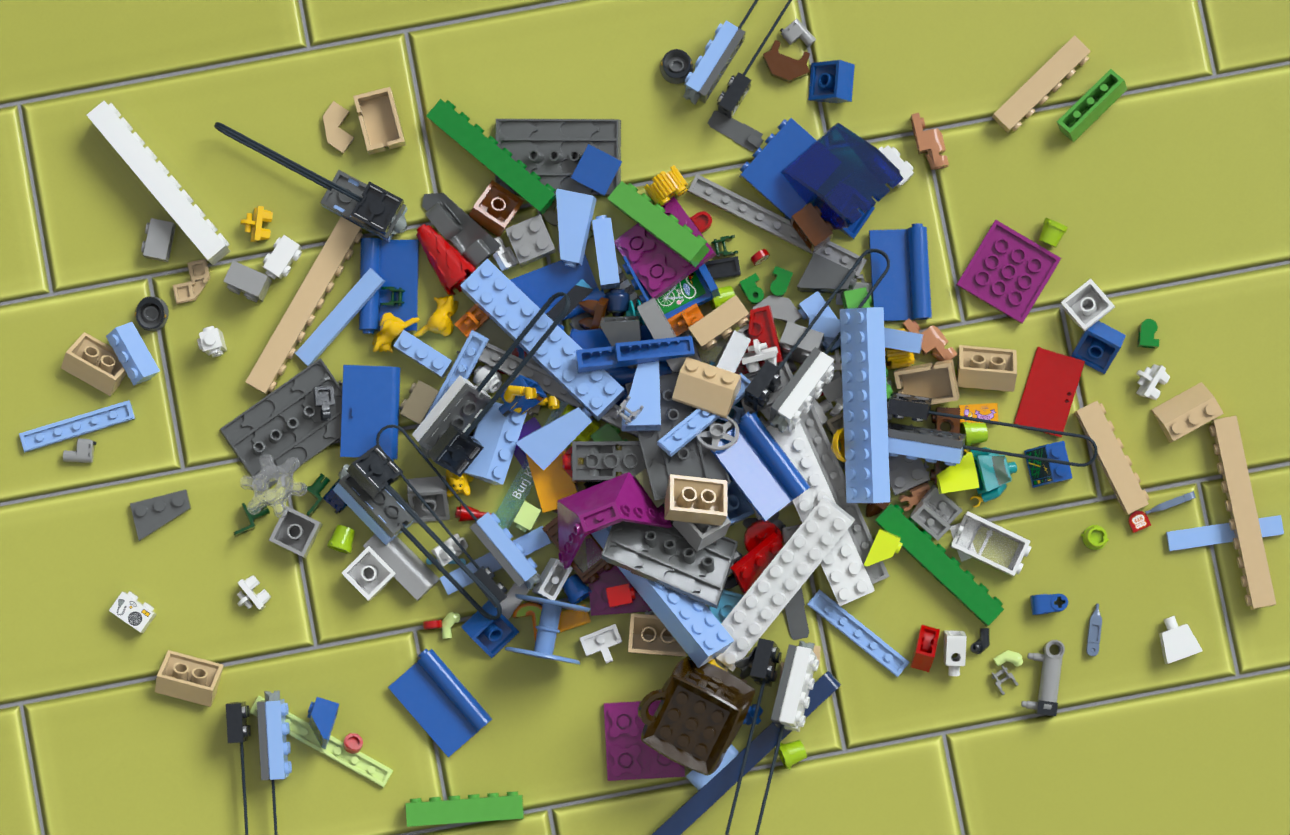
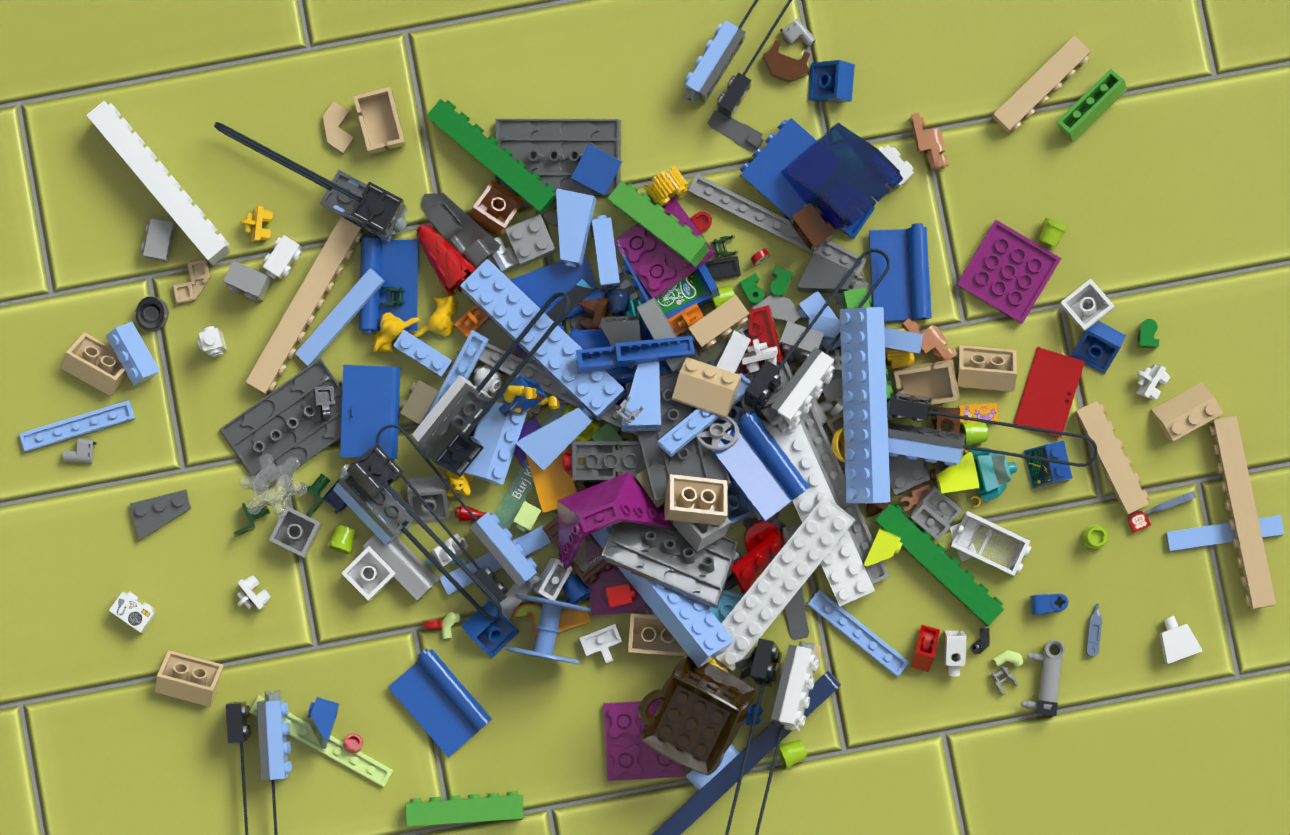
(676, 66): dark grey piece -> none

